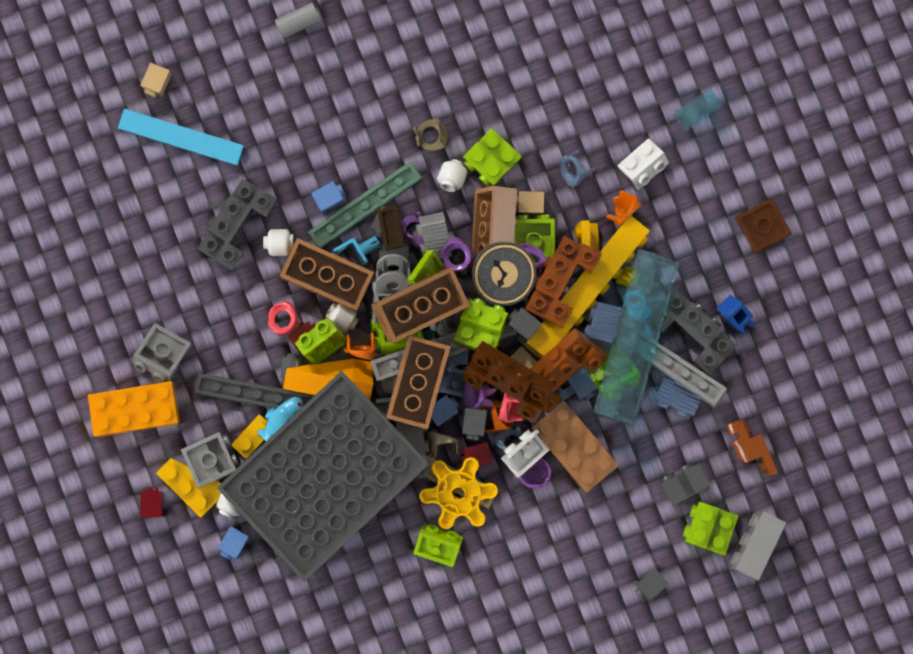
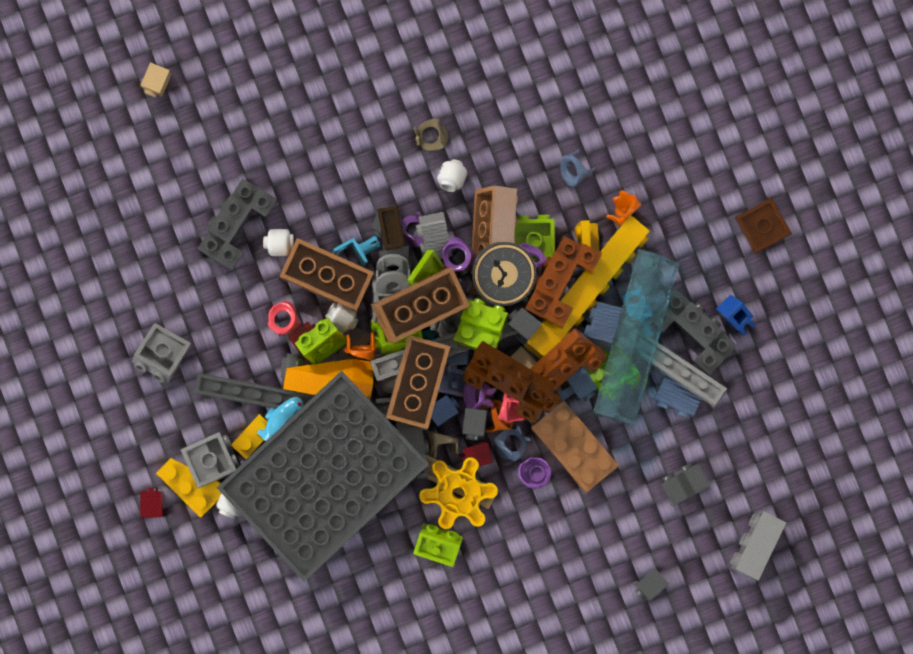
(133, 409): light orange brick -> none
(180, 137): medium azure tile -> none
(233, 543): medium blue brick -> none
(297, 20): light grey pin -> none
(328, 197): medium blue brick -> none
(365, 205): sand green tile -> none
(491, 158): lime plate -> none
(525, 453): white bracket -> none
(530, 203): tan brick -> none
(624, 278): yellow plate -> none
(643, 163): white bracket -> none
(690, 114): clear light blue brick -> none
(710, 528): lime plate -> none
(751, 448): dark orange plate -> none

